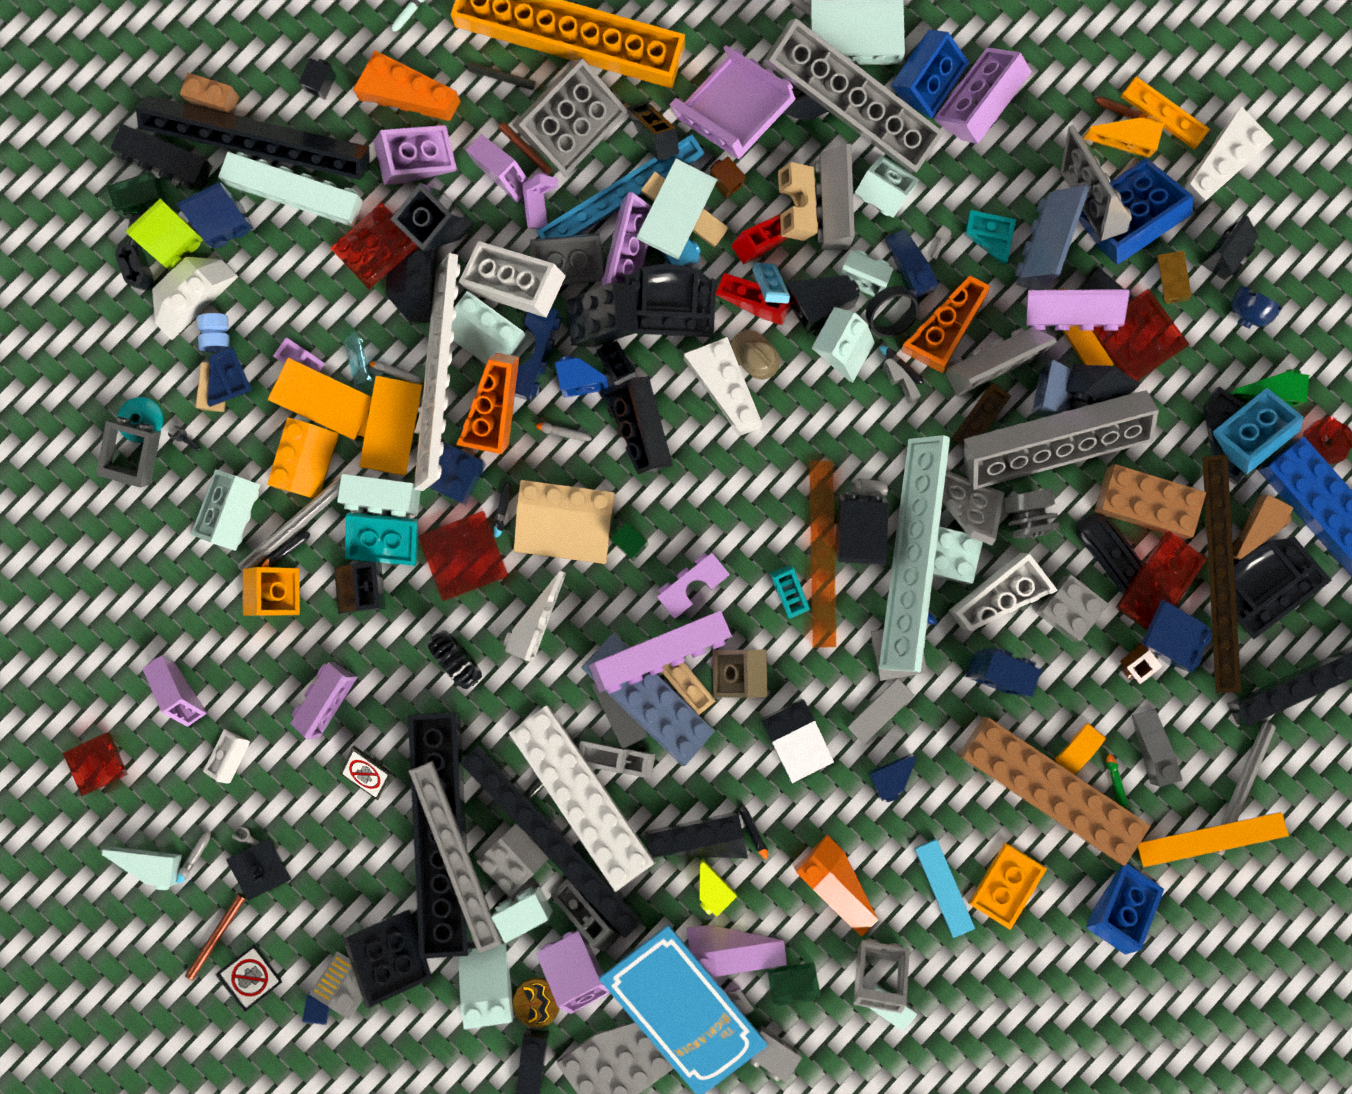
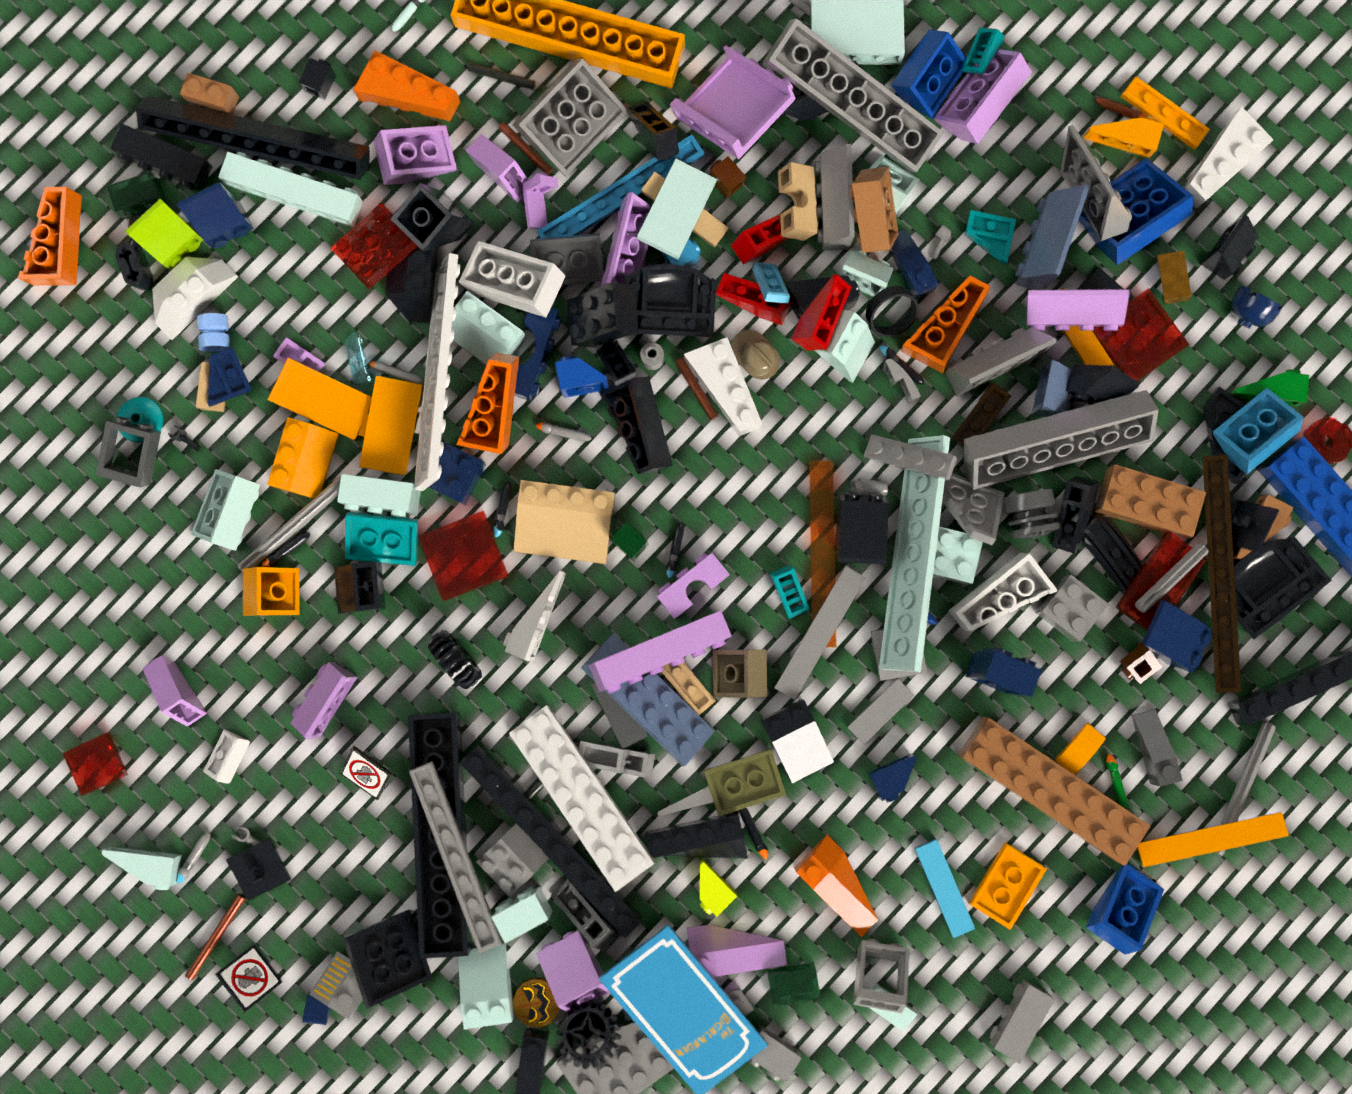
(55, 240): none -> orange wedge
(569, 1032): none -> black gear
(652, 363): none -> light grey brick
(675, 549): none -> black piece
(697, 390): none -> copper bar
(697, 799): none -> white sticker
(744, 782): none -> olive plate
(820, 632): none -> light grey tile
(822, 315): none -> red slope
(874, 209): none -> medium nougat brick
(910, 457): none -> light grey plate
(984, 35): none -> teal slope
(1021, 1020): none -> light grey brick
(1075, 512): none -> black slope
(1174, 575): none -> light grey axle
(1251, 524): none -> black piece

